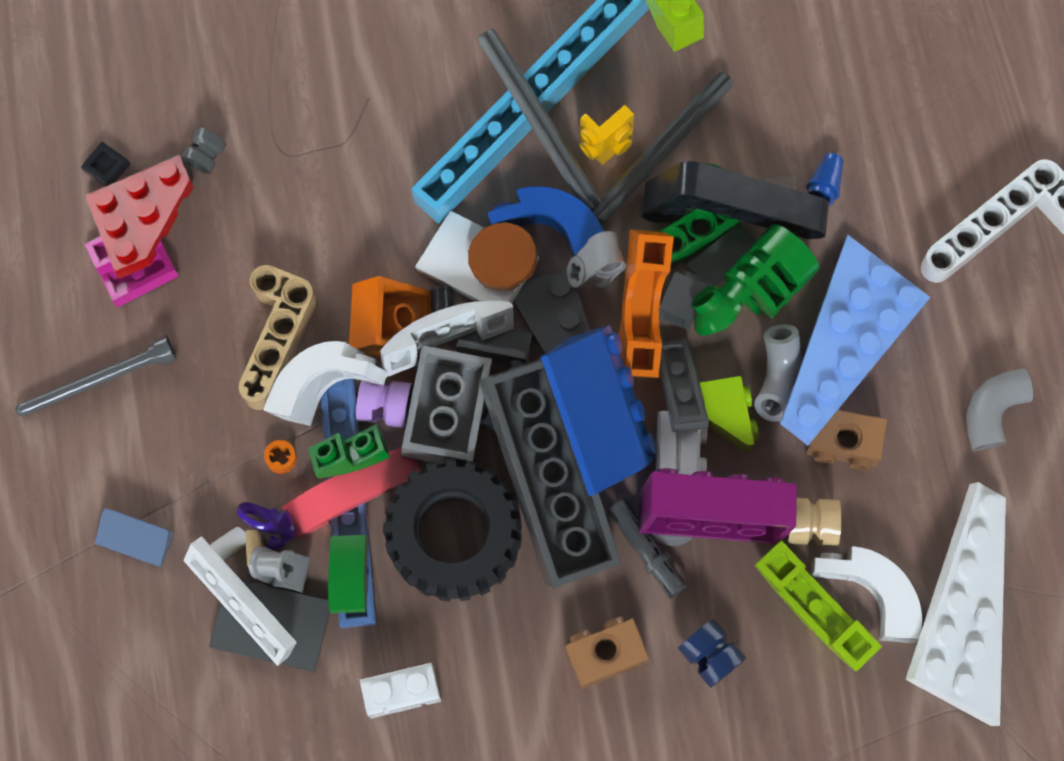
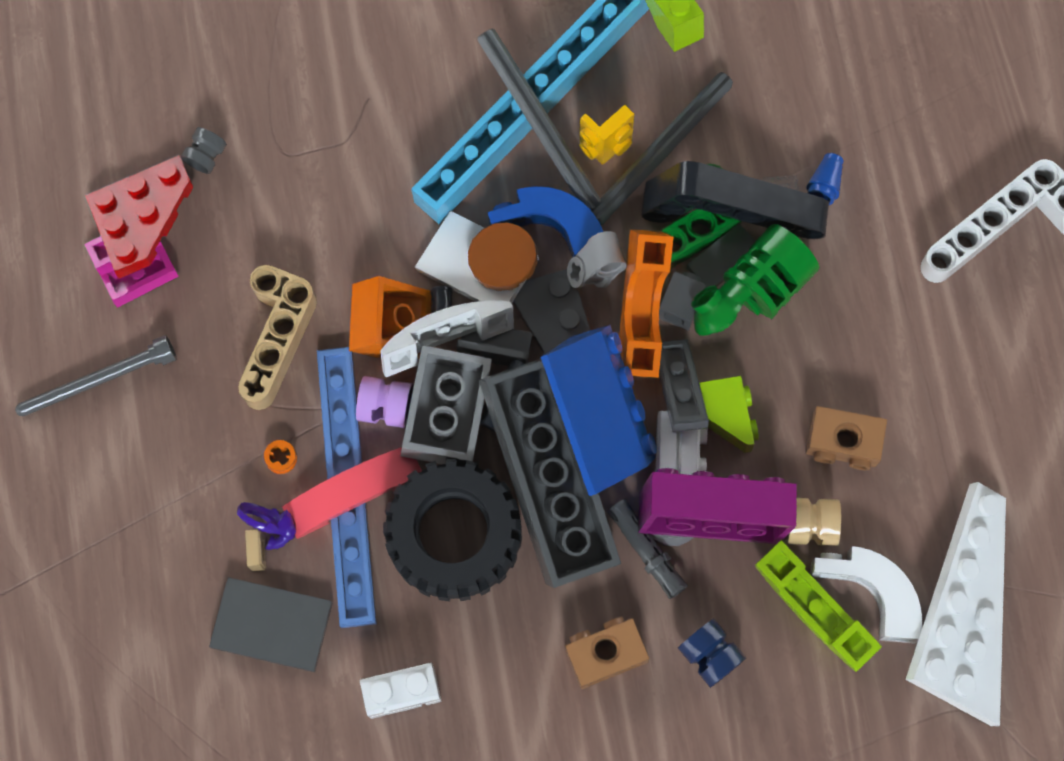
(105, 165): black tile -> none
(133, 537): sand blue slope -> none
(236, 597): white piece -> none
(281, 570): light grey piece -> none
(312, 373): white arch -> none
(341, 456): green slope -> none
(348, 574): green slope -> none
(782, 368): light grey cylinder -> none
(854, 328): light blue wing -> none
(990, 403): light grey cylinder -> none

